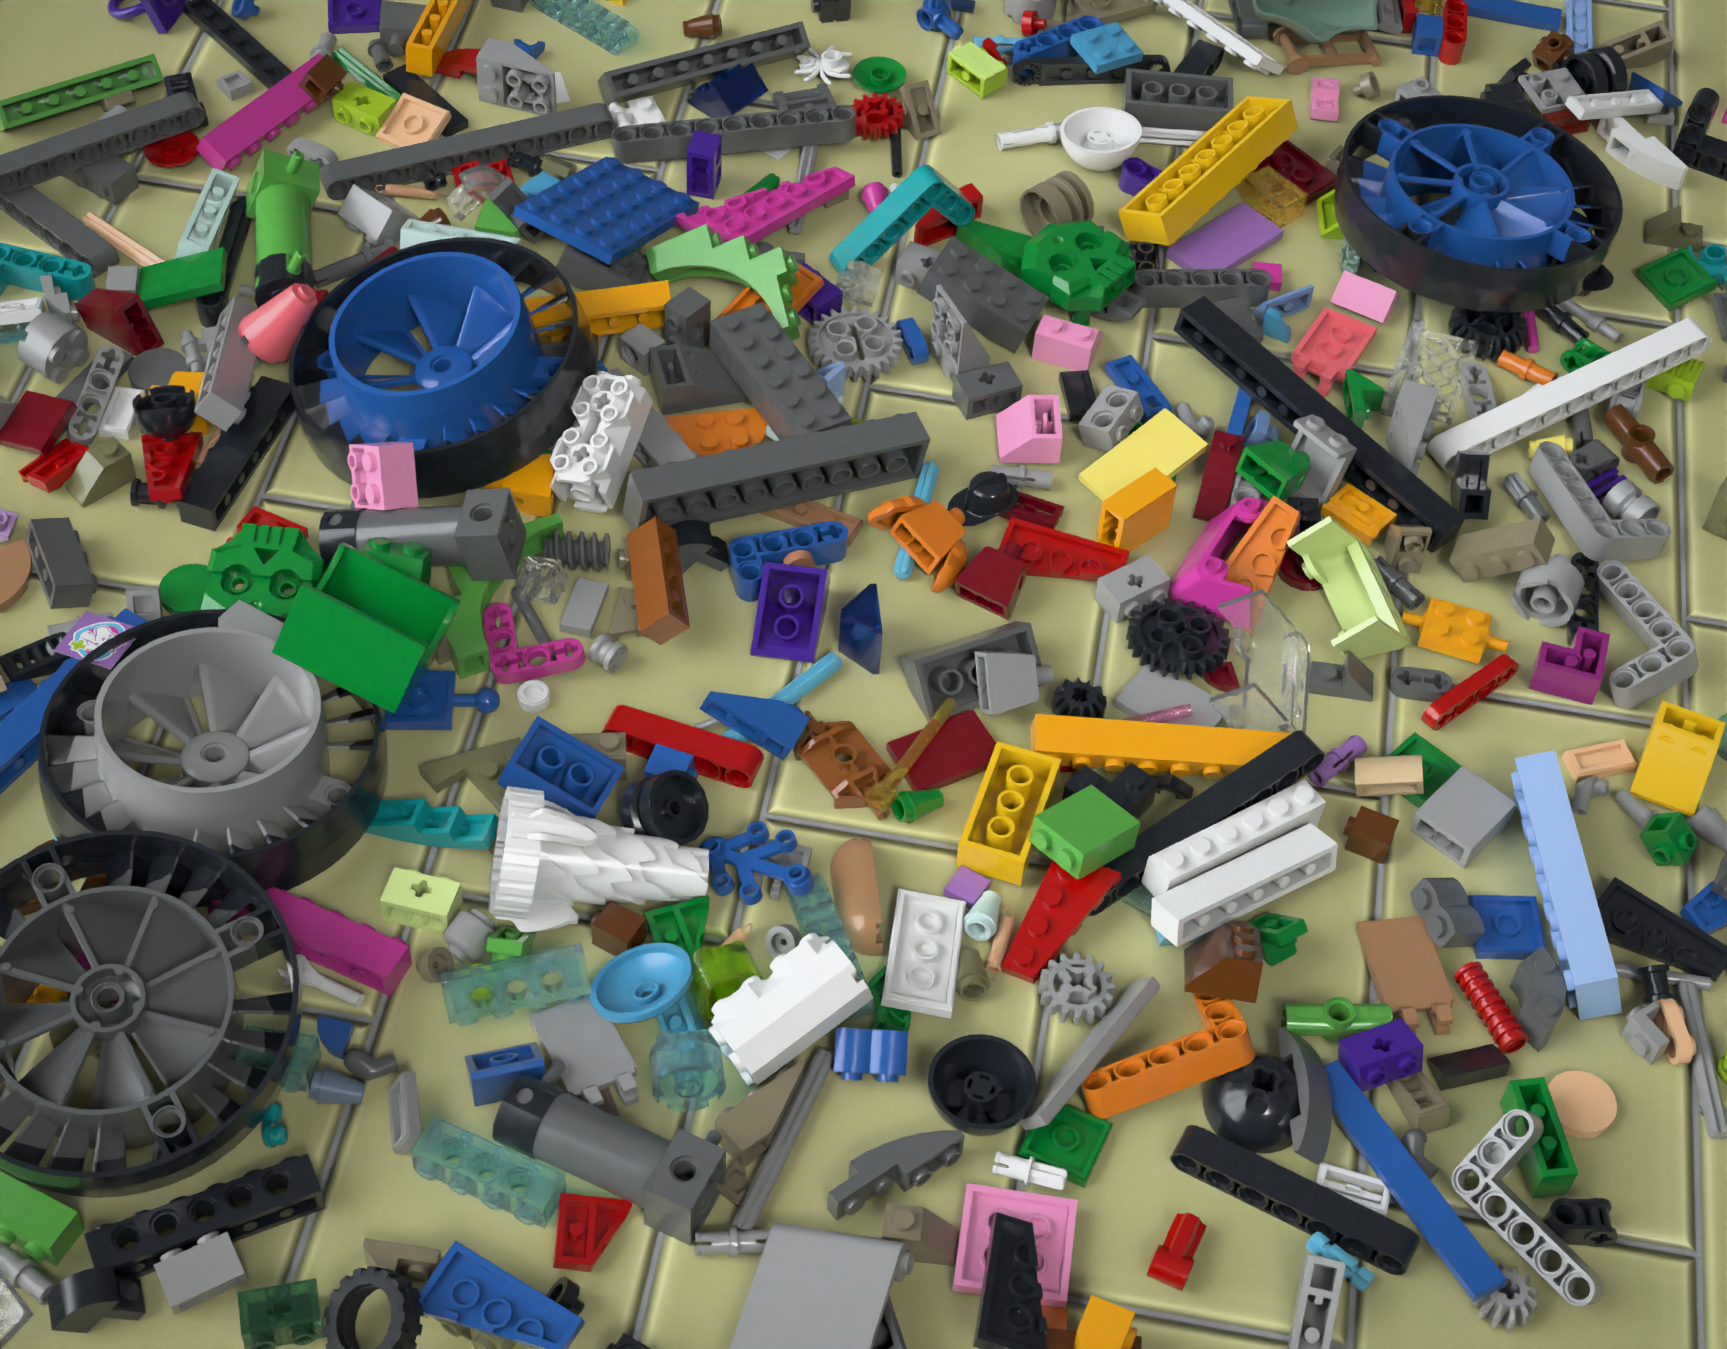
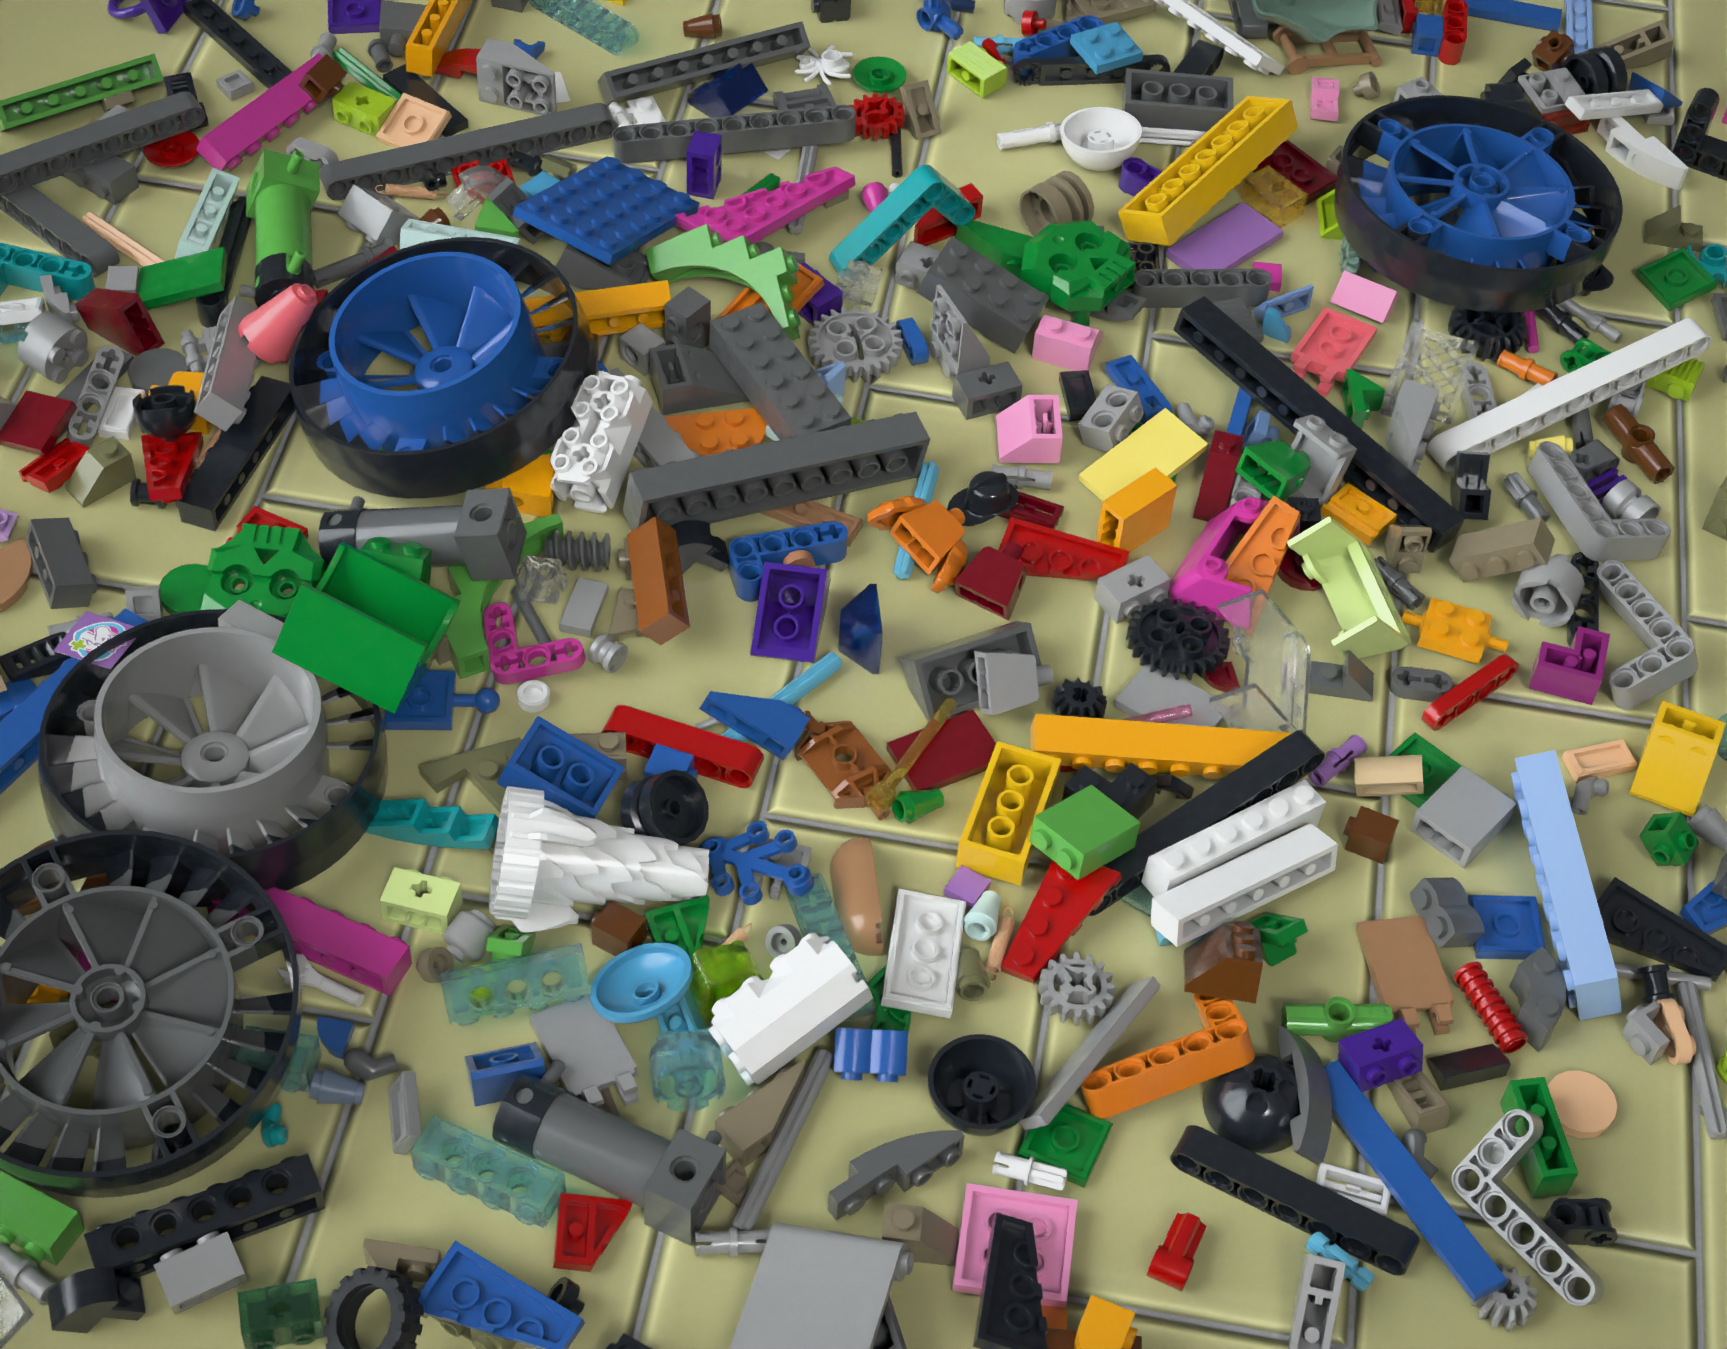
(383, 475): bright pink slope -> none
(1634, 808): light grey arm -> none

